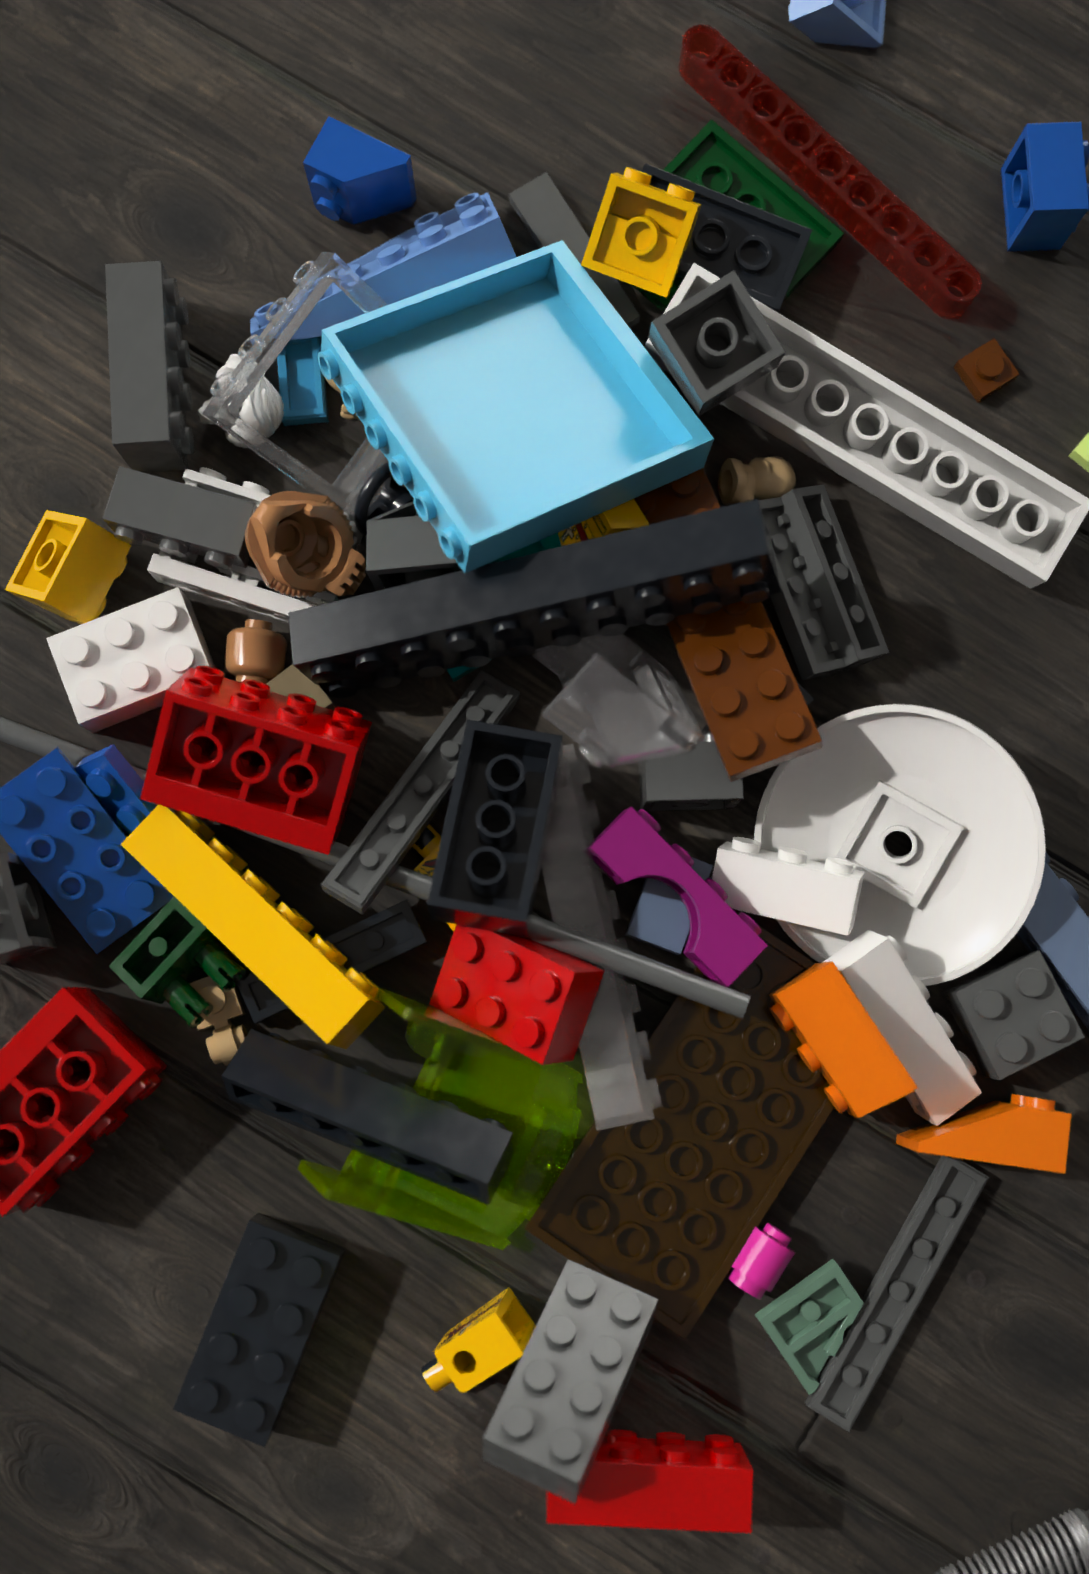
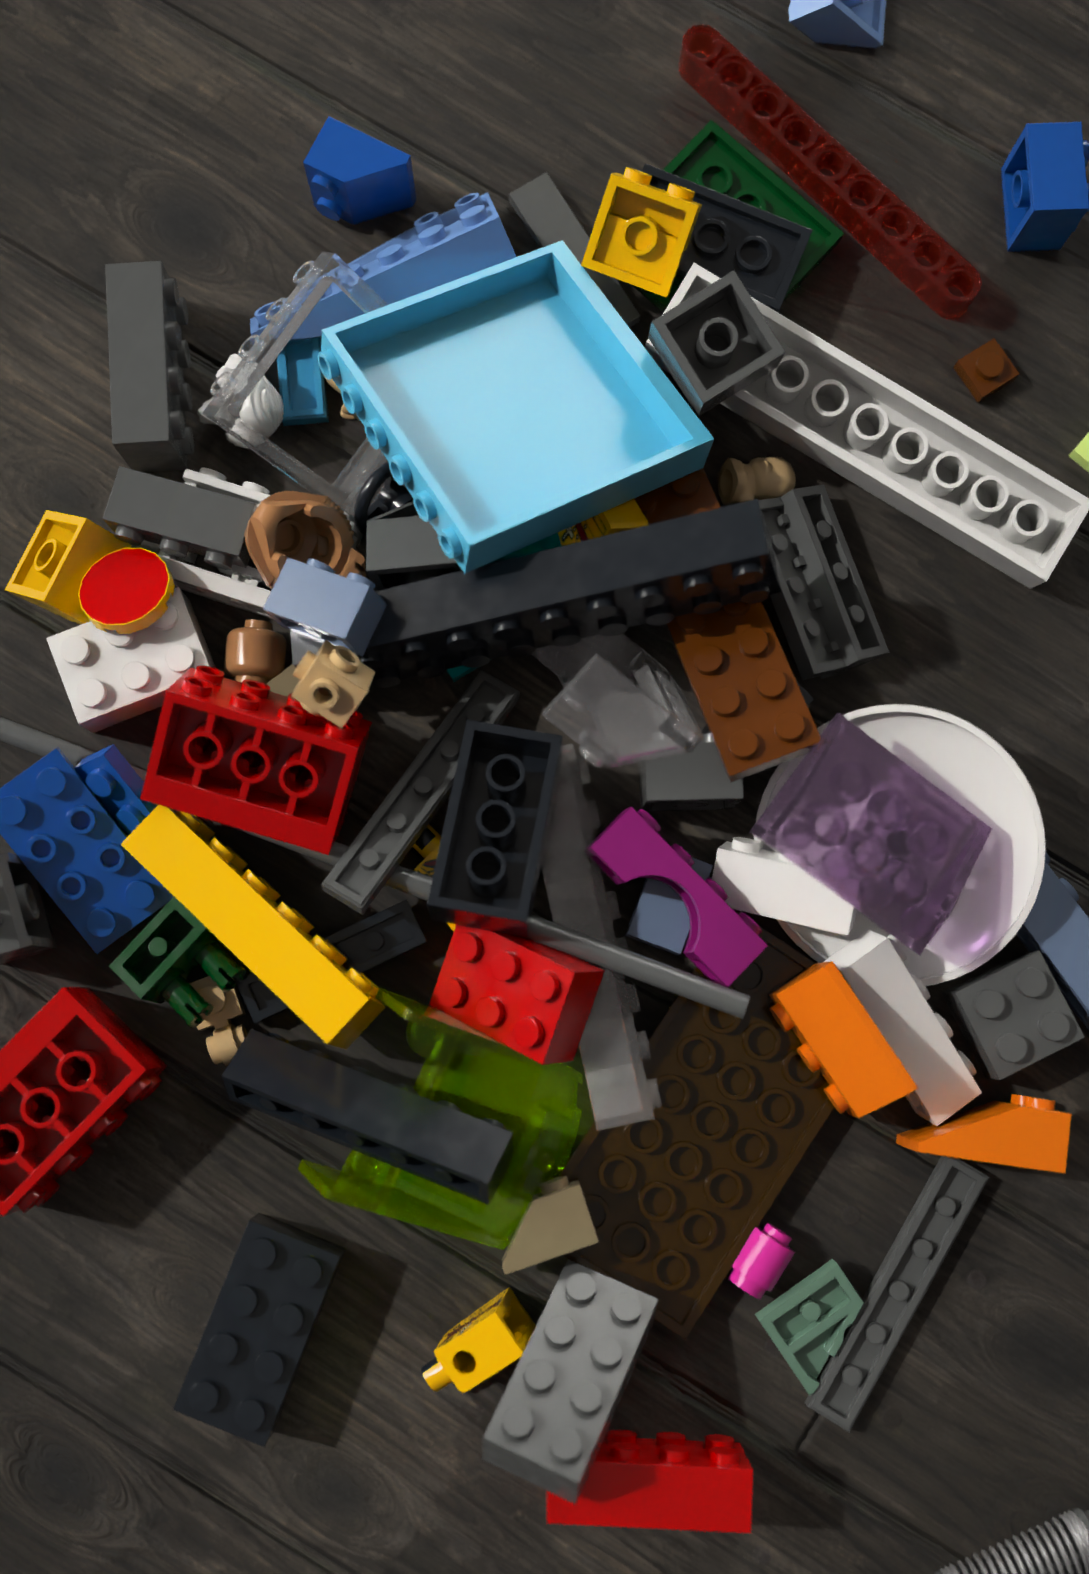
(126, 590): none -> red tile
(325, 605): none -> sand blue brick
(332, 682): none -> tan brick
(551, 1226): none -> dark tan slope
(874, 834): none -> clear purple slope

